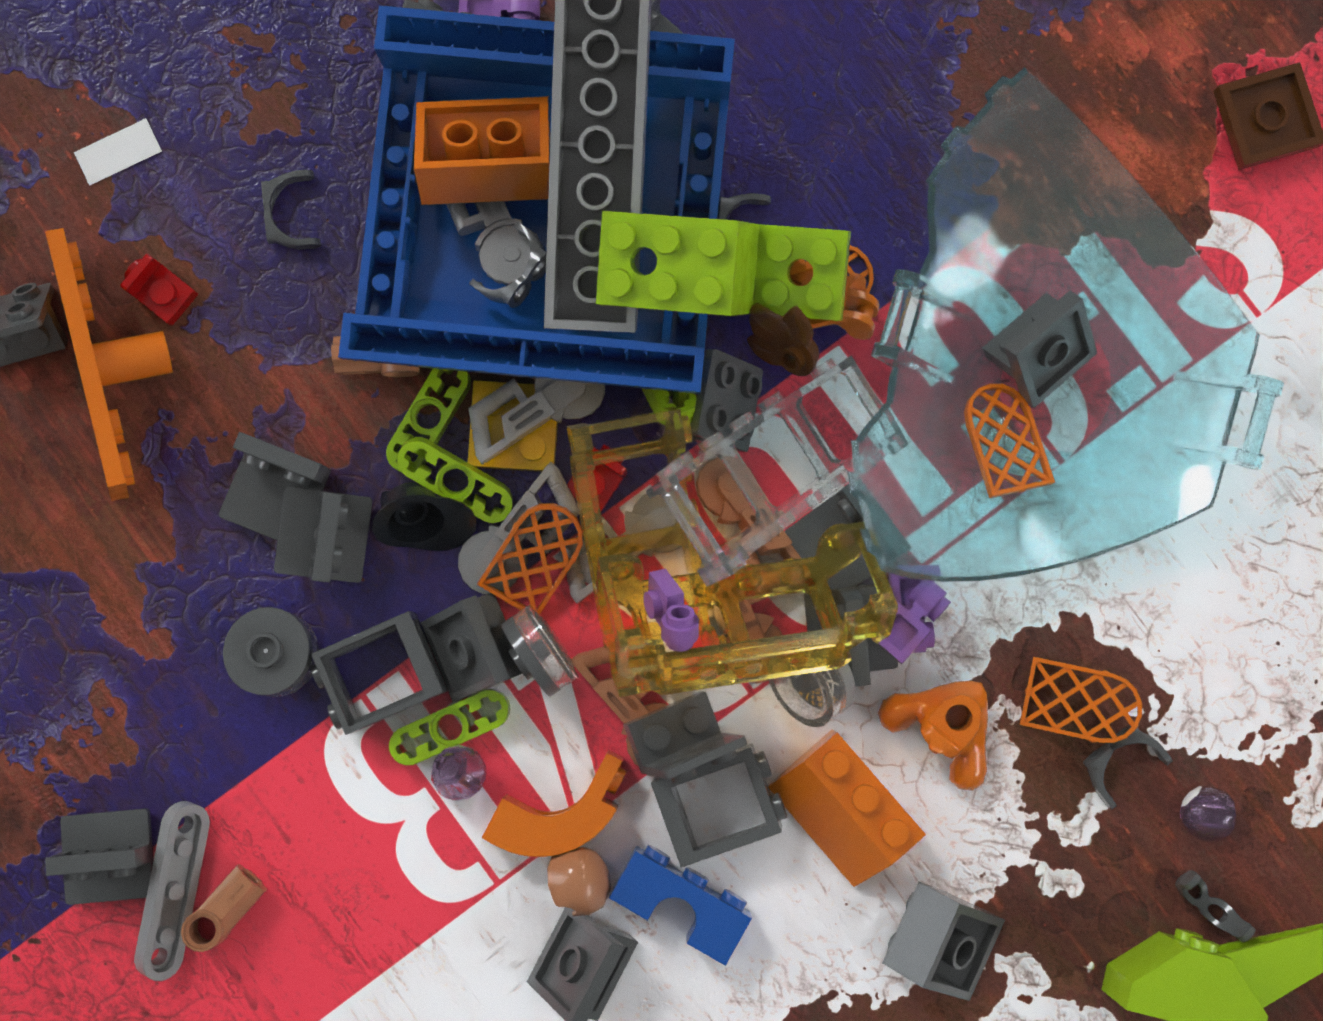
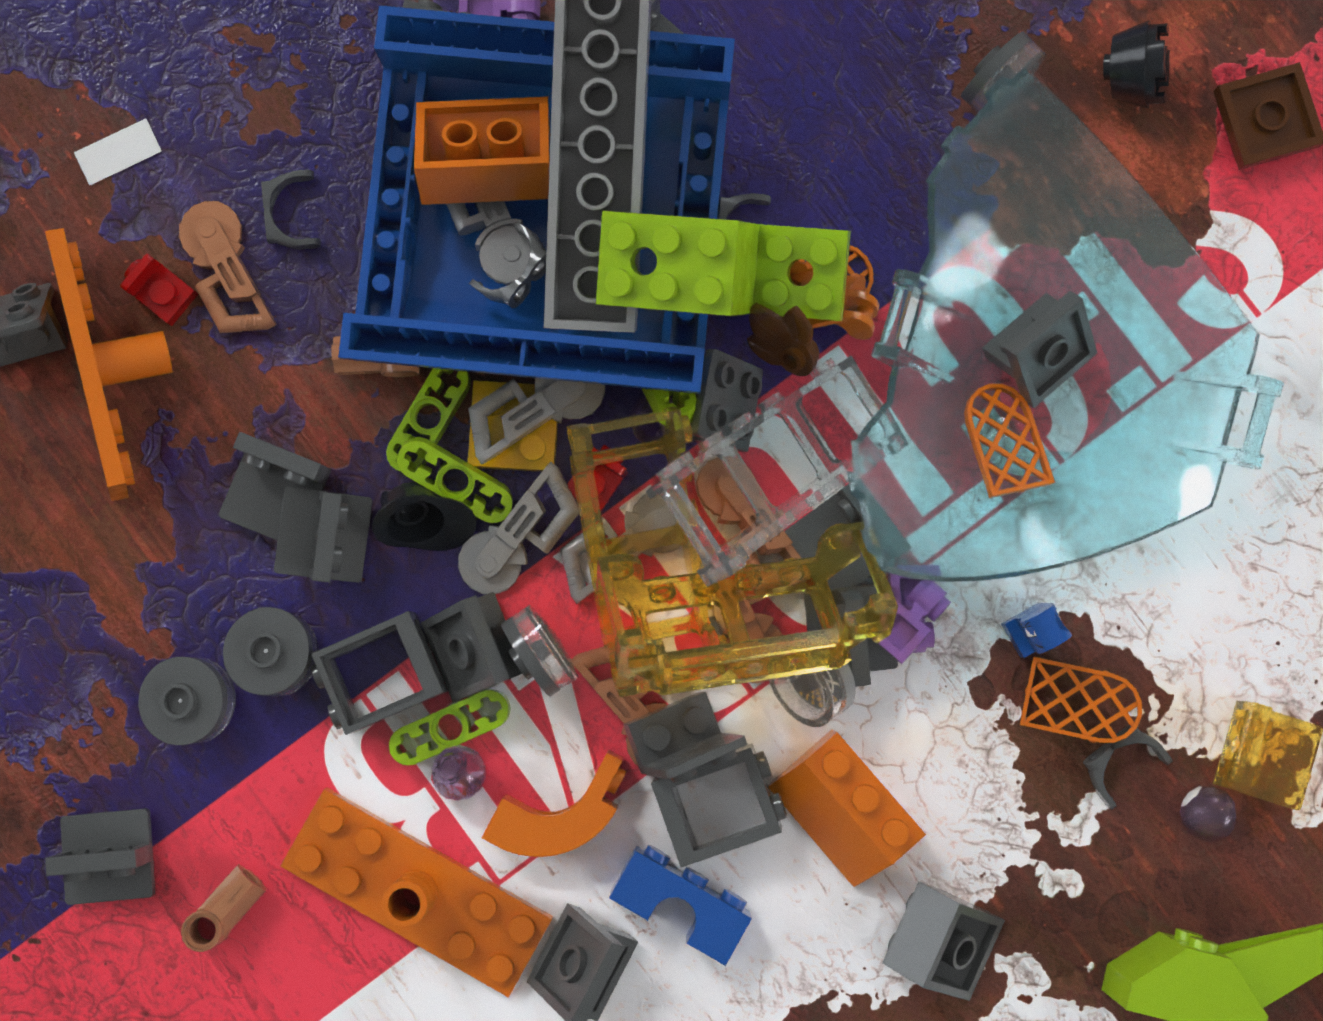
(171, 890): light grey plate -> none
(186, 700): none -> dark grey piece
(213, 238): none -> nougat piece
(459, 911): none -> orange plate
(485, 582): orange window -> none
(579, 881): nougat hair -> none
(666, 605): medium lavender plate -> none
(951, 723): orange head -> none
(999, 62): none -> piece
(1036, 629): none -> blue leg
(1139, 64): none -> black cone
(1229, 922): dark grey cap -> none
(1268, 755): none -> clear yellow bracket

